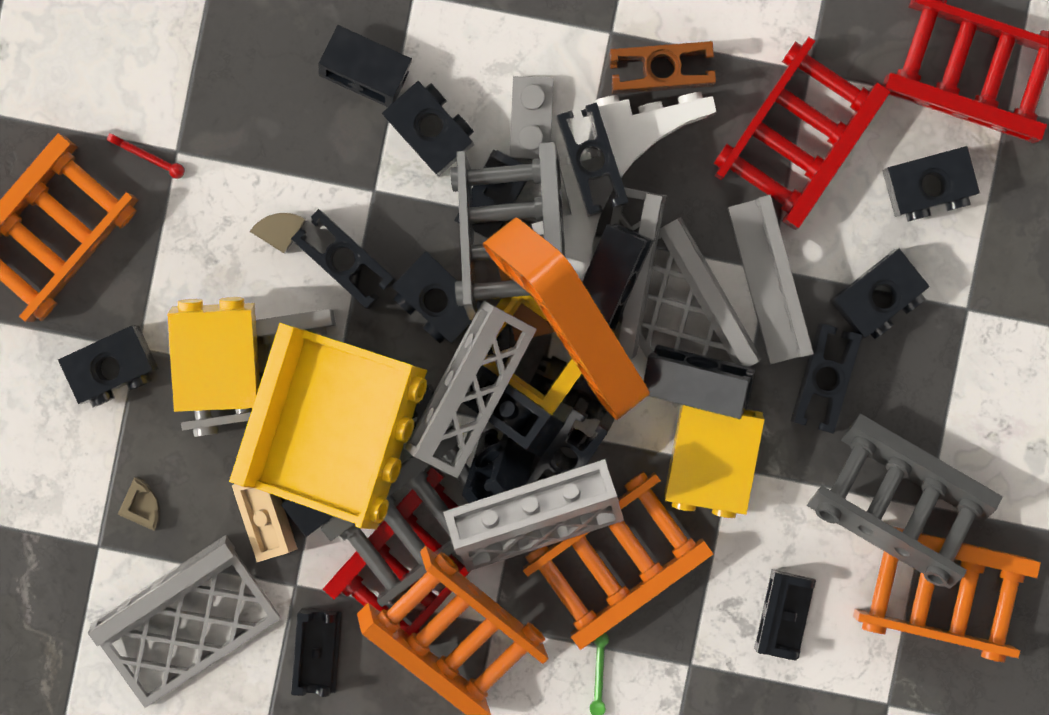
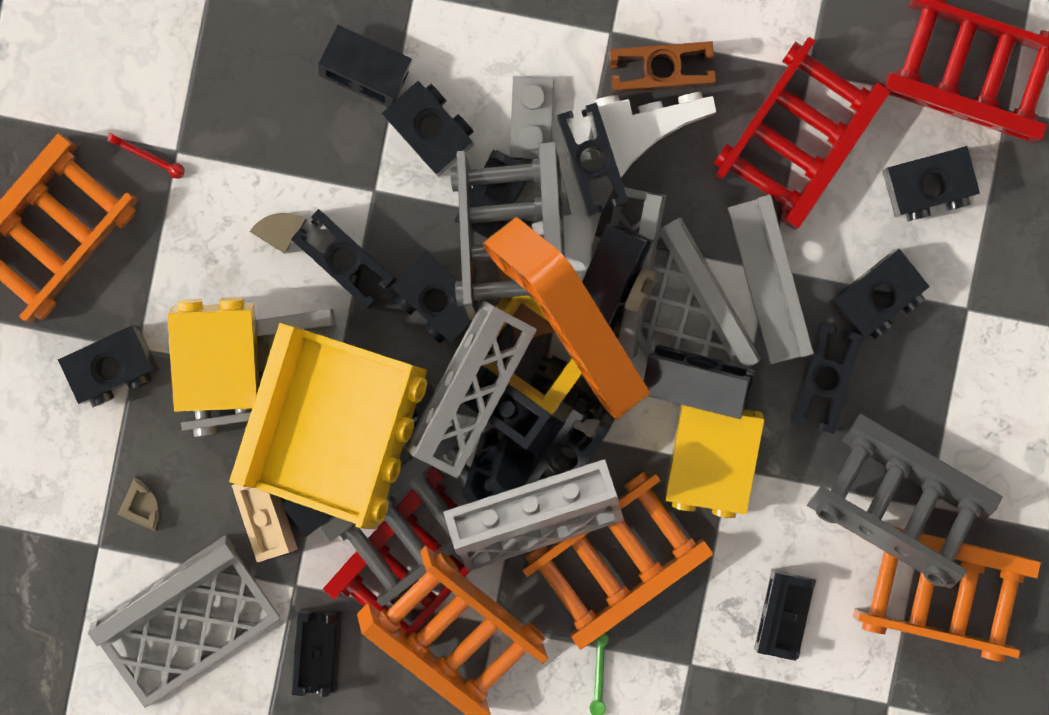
(641, 290): none -> dark tan tile

